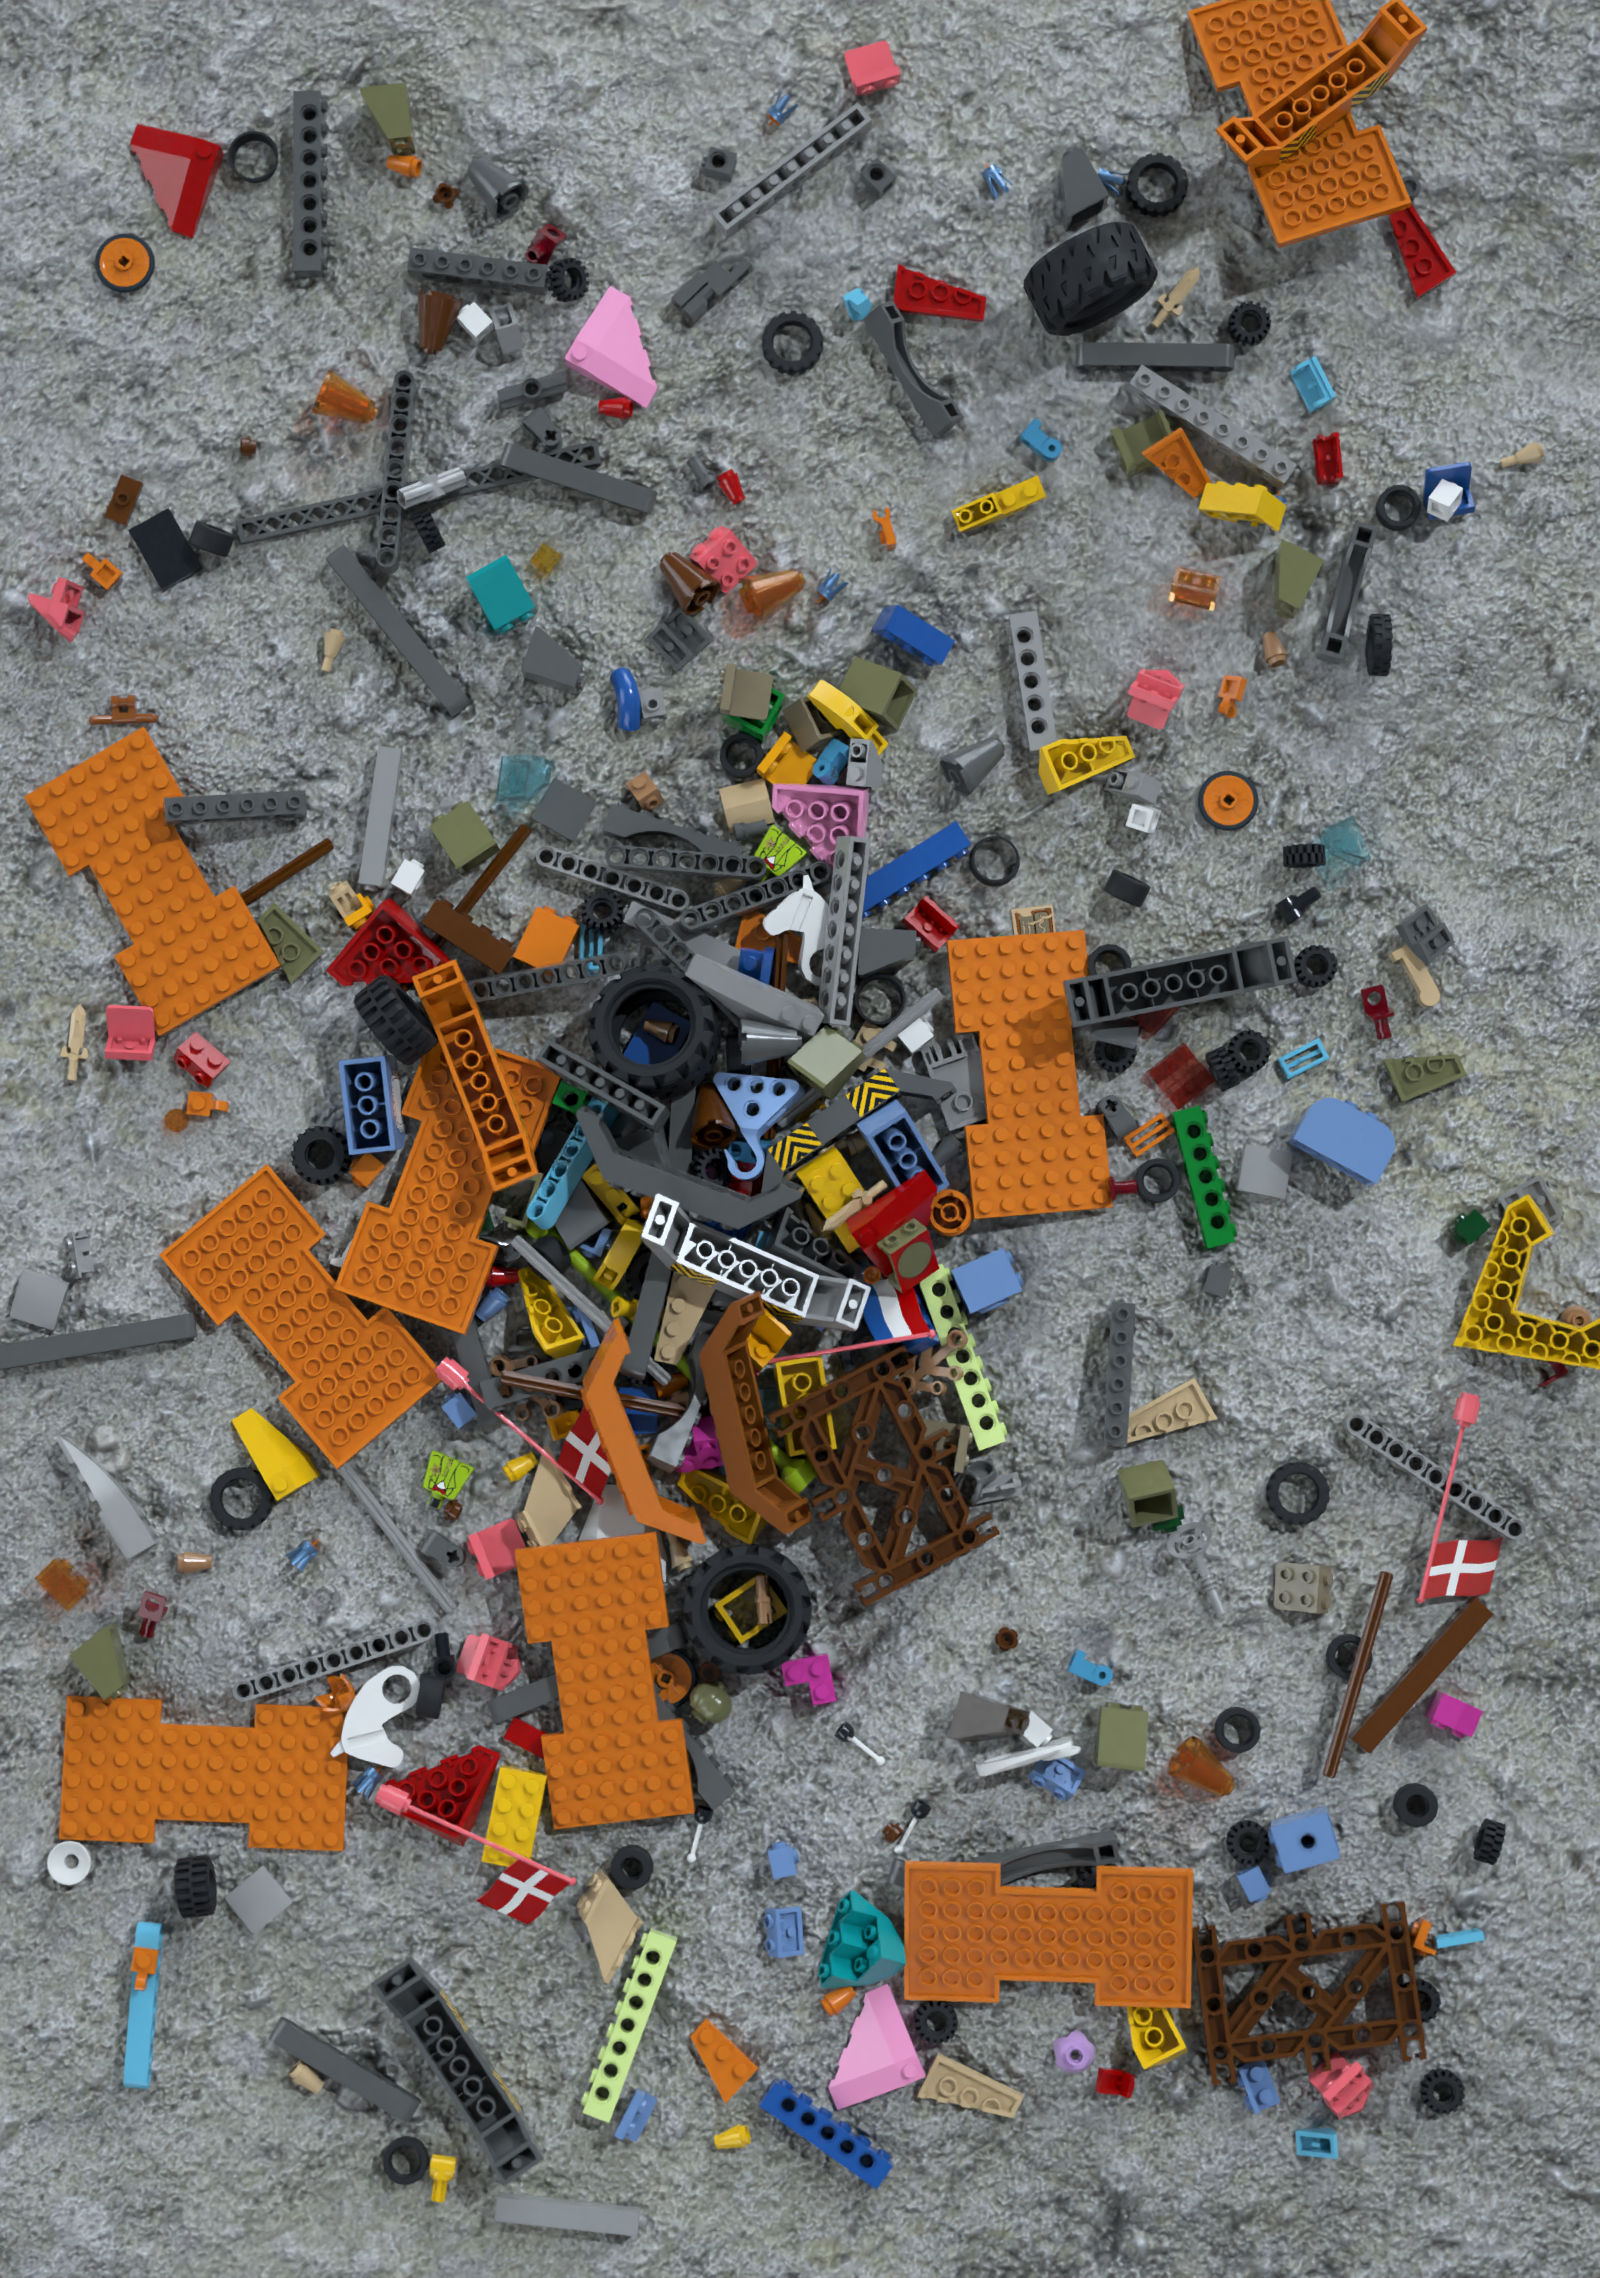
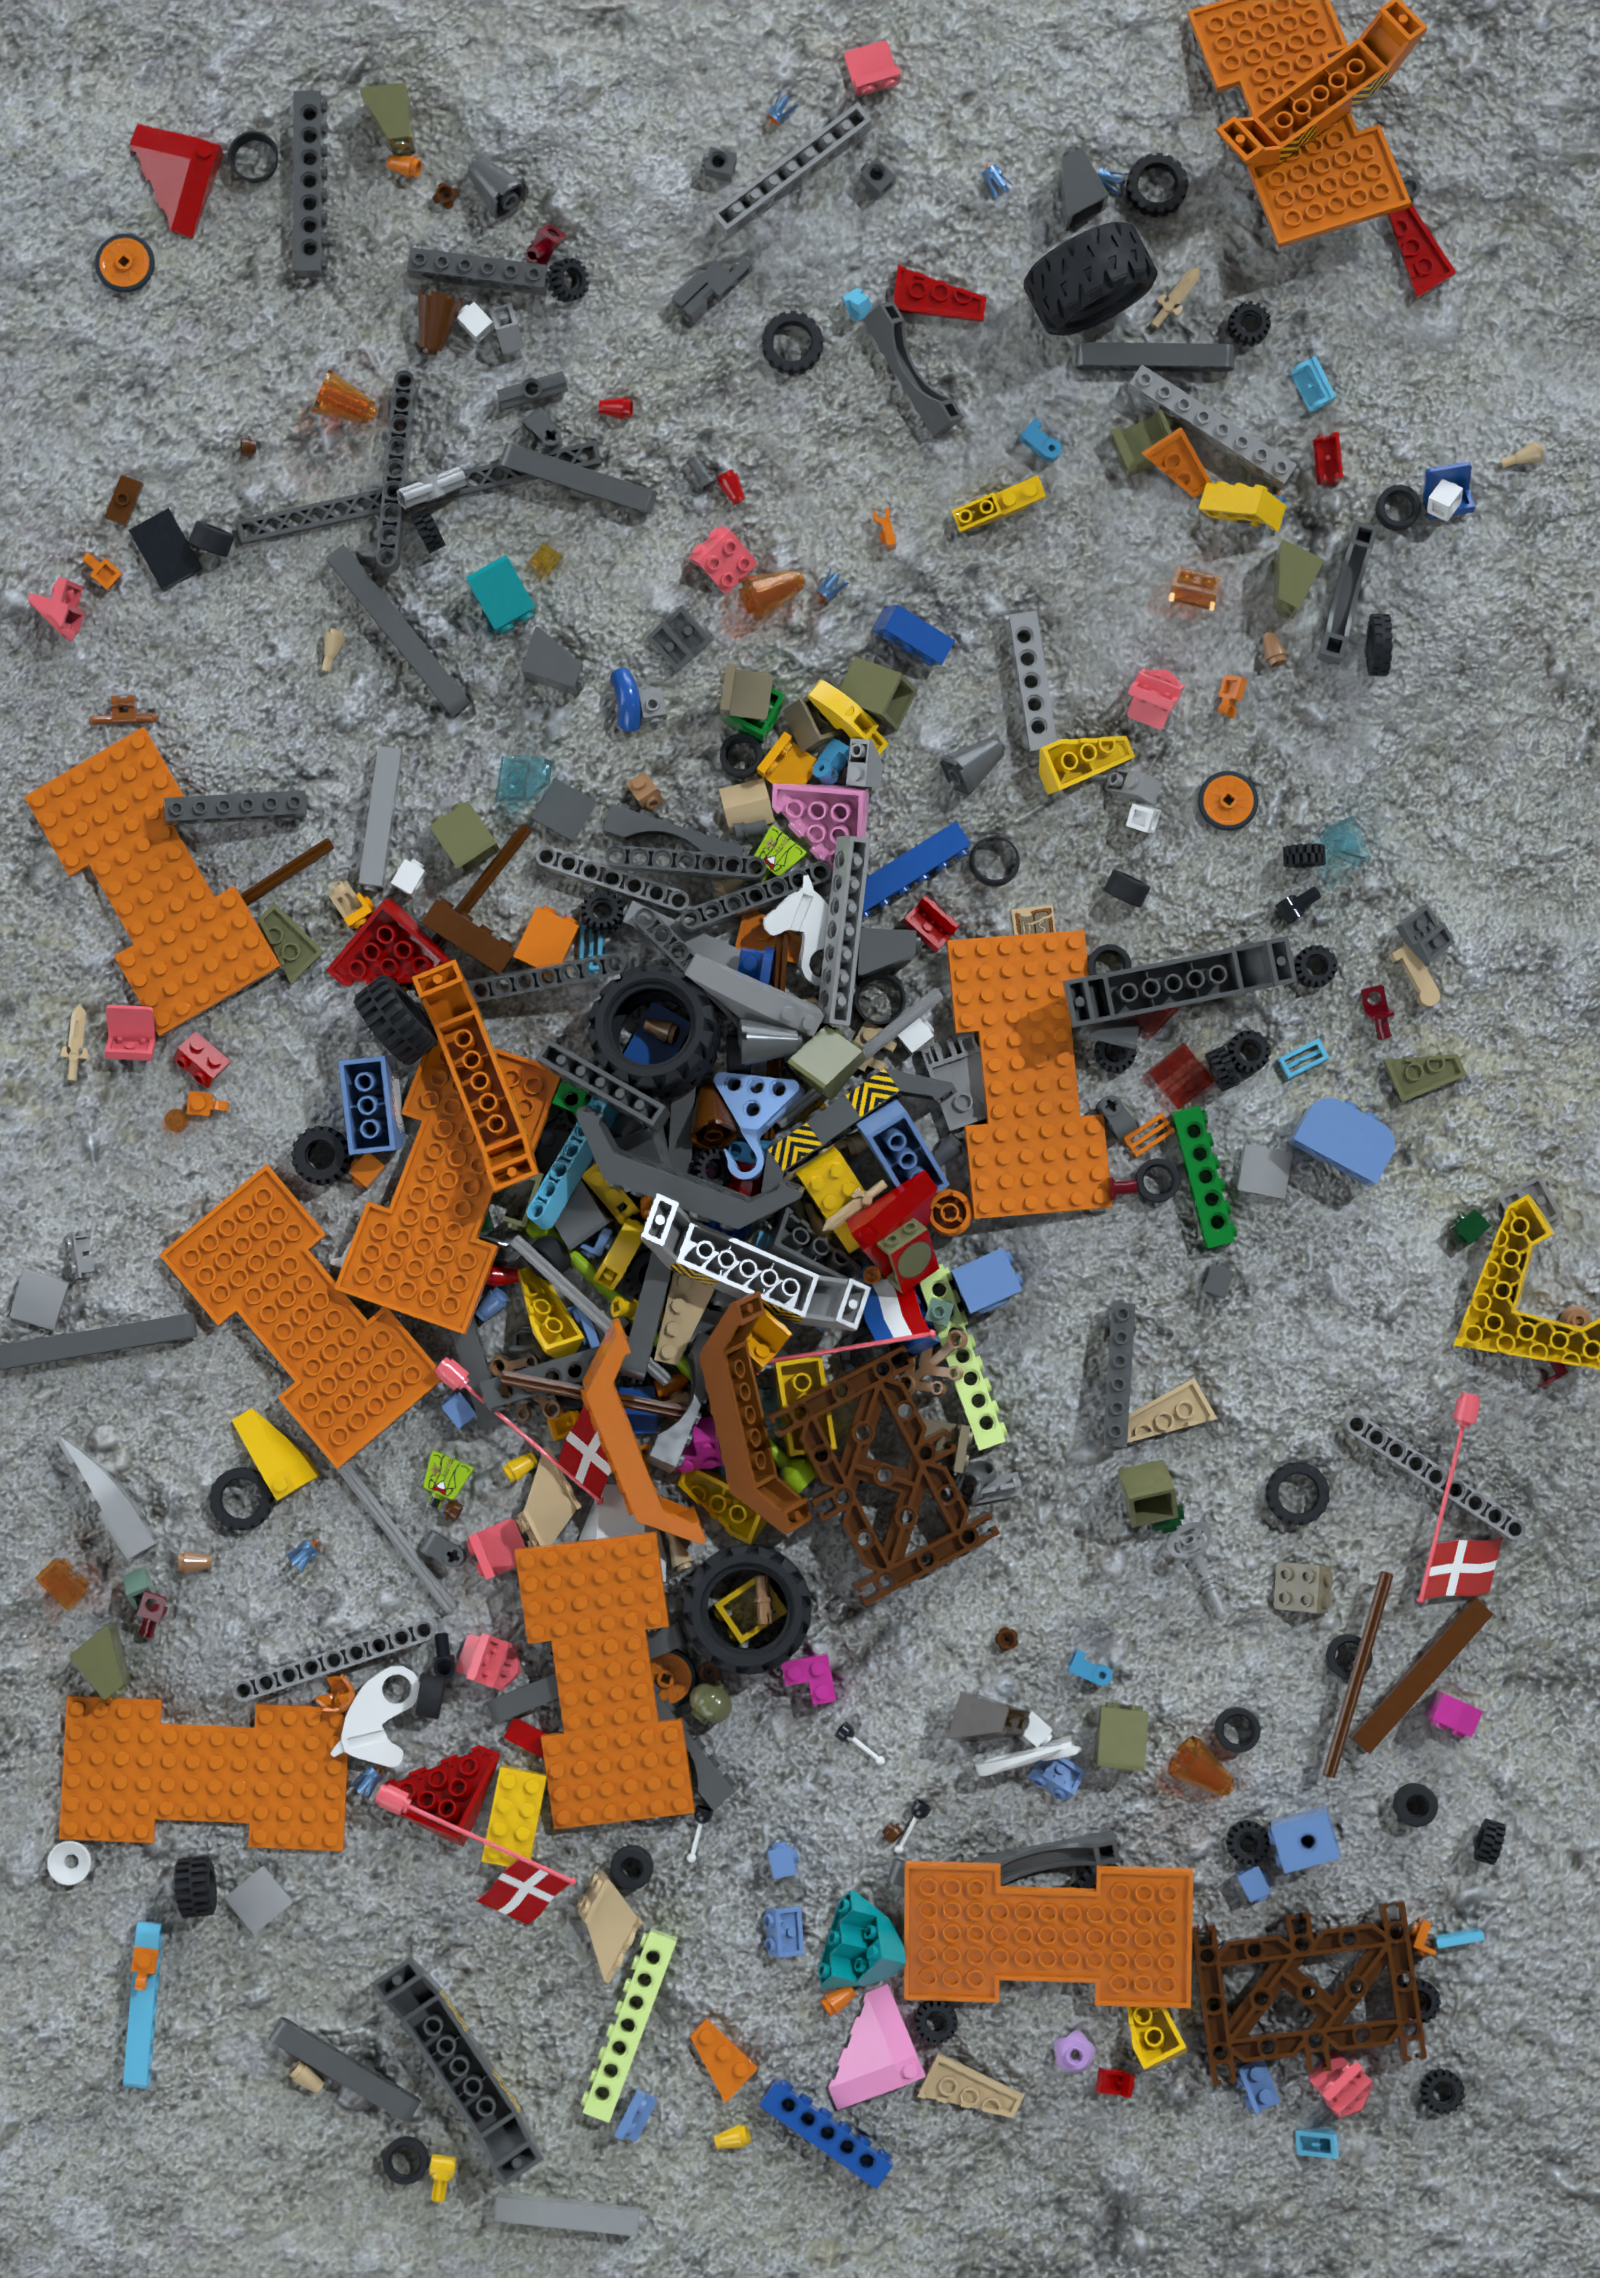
(136, 1584): none -> sand green brick
(612, 352): bright pink slope -> none
(689, 583): reddish brown cone -> none
(939, 1312): none -> sand green bracket

